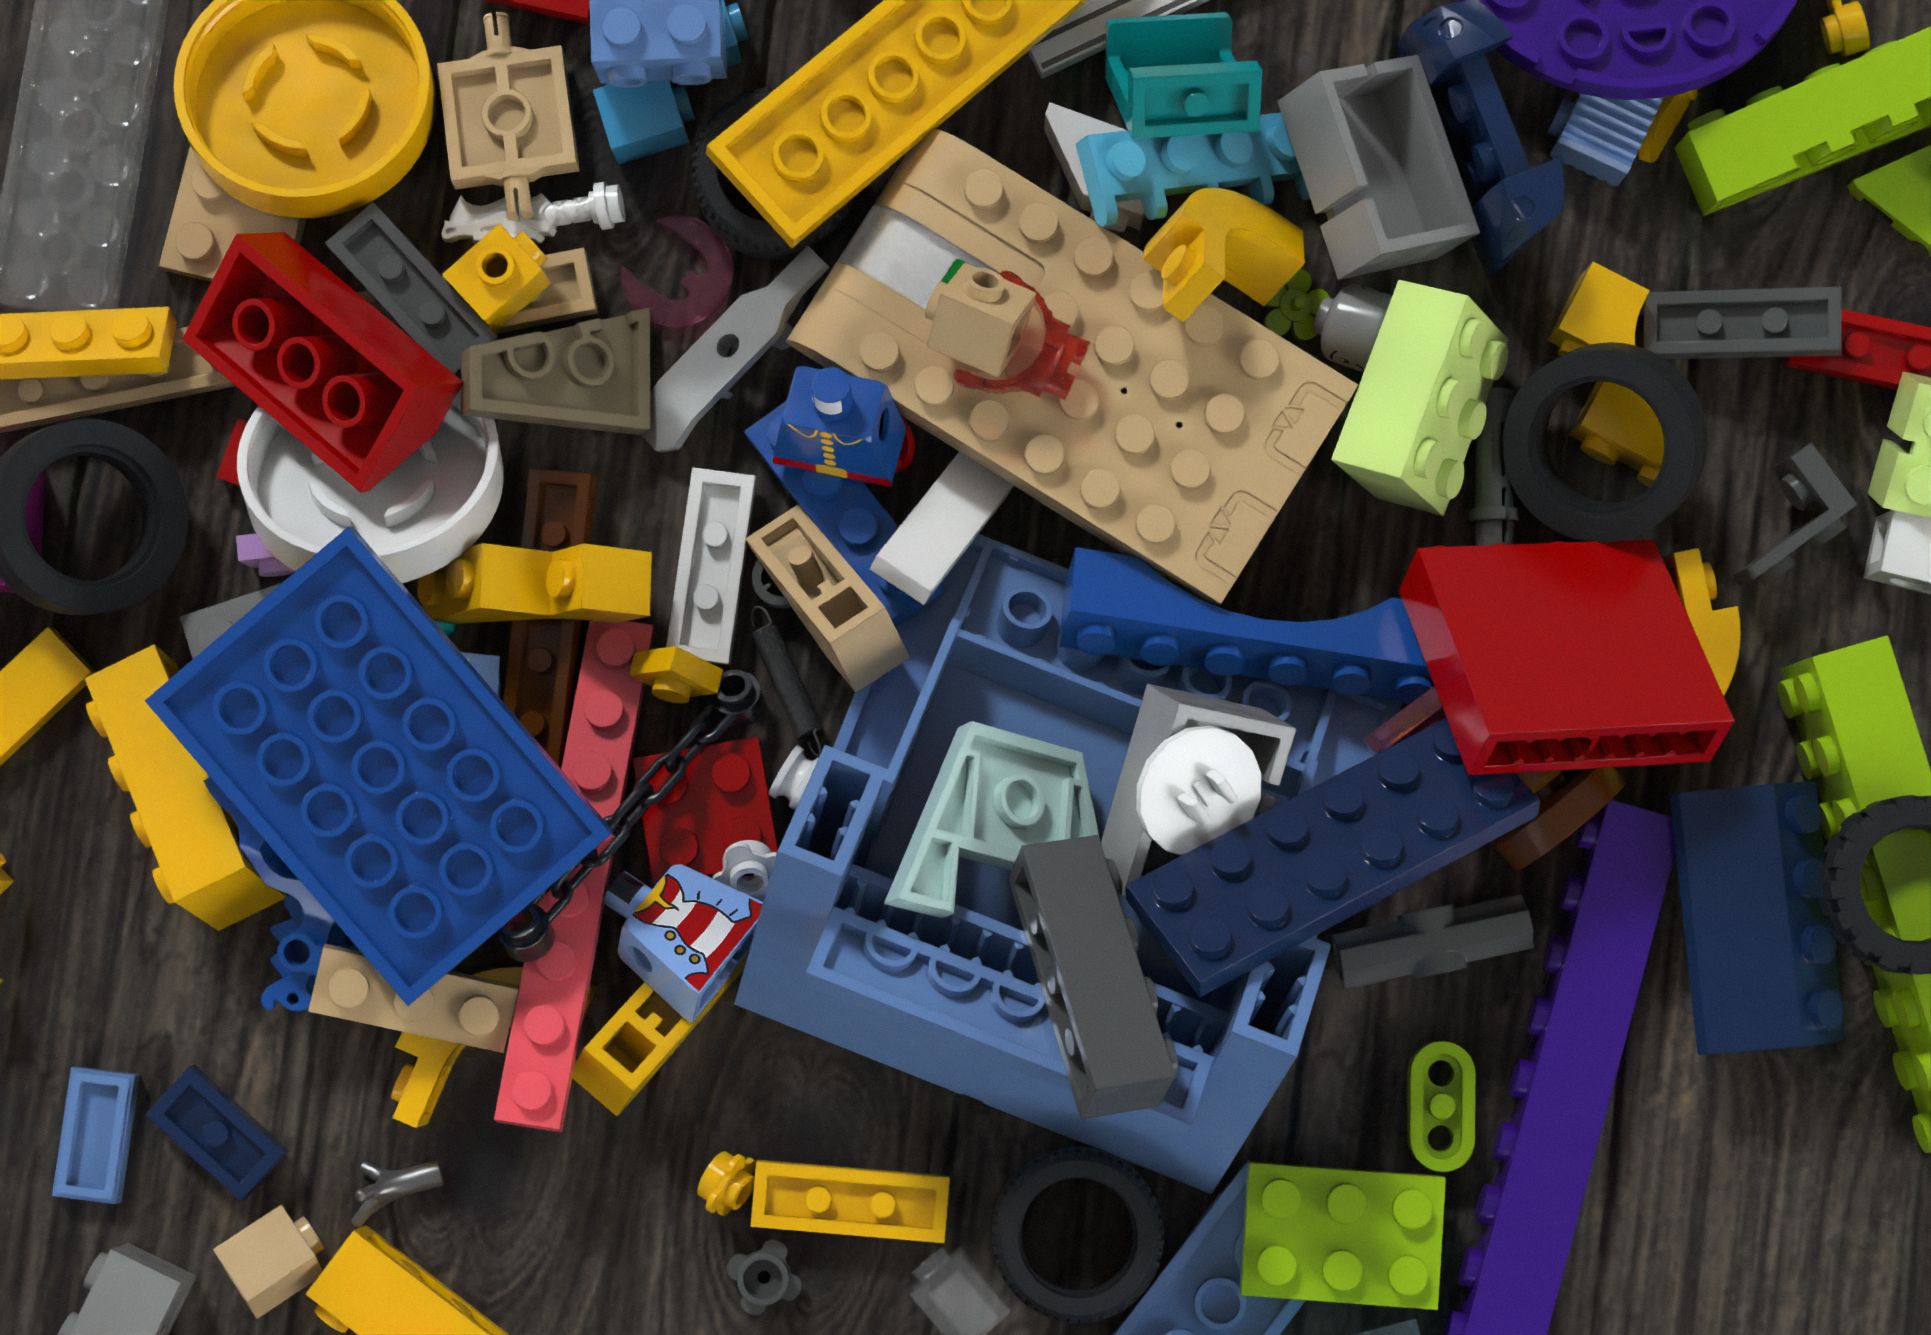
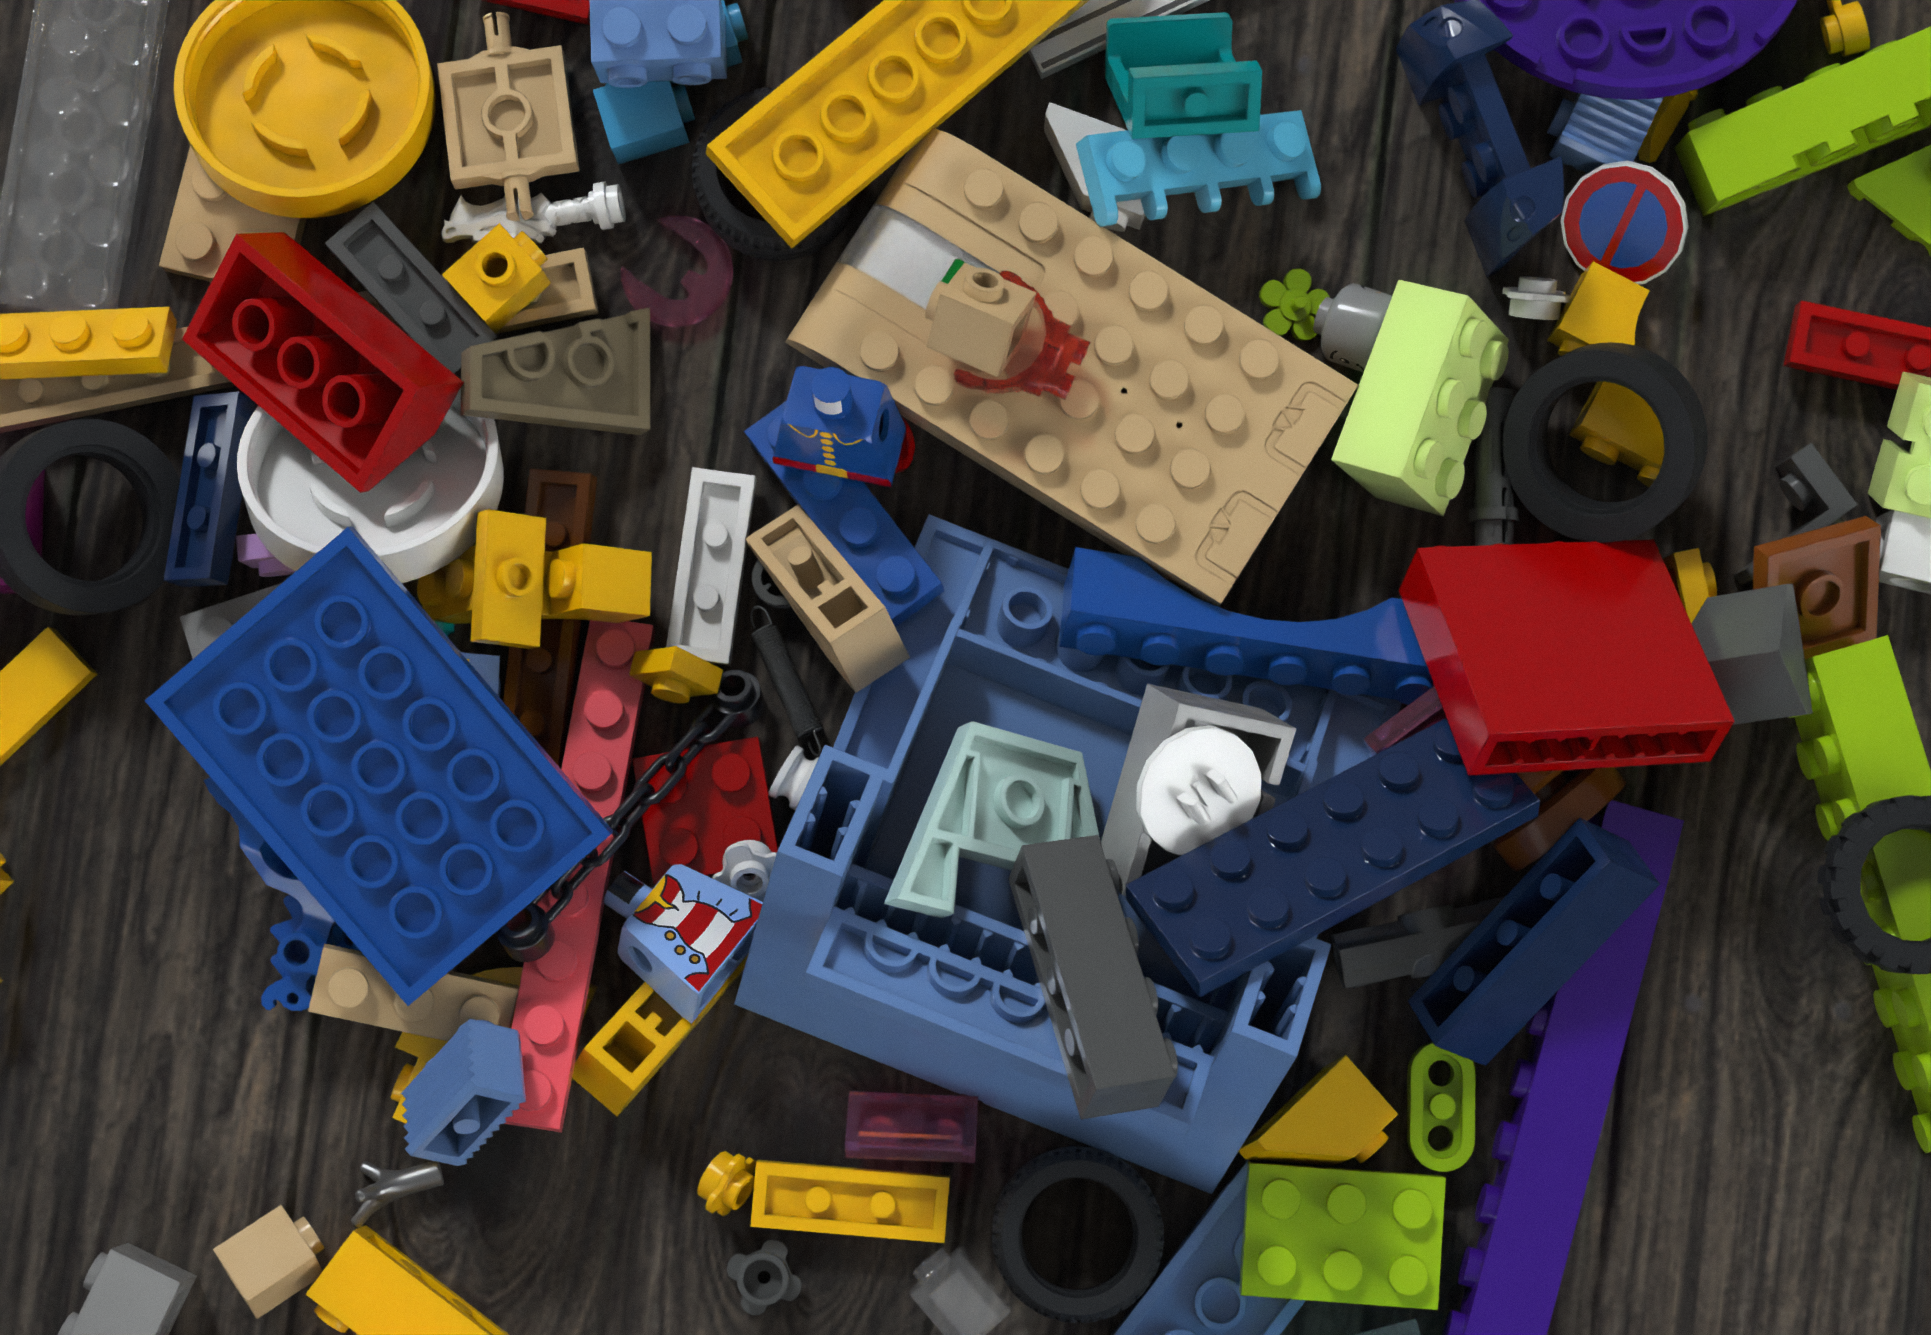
(96, 1135): medium blue tile -> none
(175, 812): yellow wedge -> none
(208, 492): none -> dark blue plate
(217, 1132): dark blue plate -> none
(464, 1093): none -> medium blue brick
(508, 579): none -> yellow plate
(707, 373): light grey piece -> none
(911, 1127): none -> clear pink plate
(941, 528): white tile -> none
(1226, 239): yellow arch -> none
(1325, 1121): none -> yellow slope
(1378, 166): light grey piece -> none
(1533, 942): none -> dark blue brick
(1536, 298): none -> white plate
(1625, 221): none -> piece
(1744, 323): dark grey plate -> none
(1755, 919): dark blue slope -> none
(1756, 652): none -> dark grey slope
(1832, 581): none -> dark orange plate

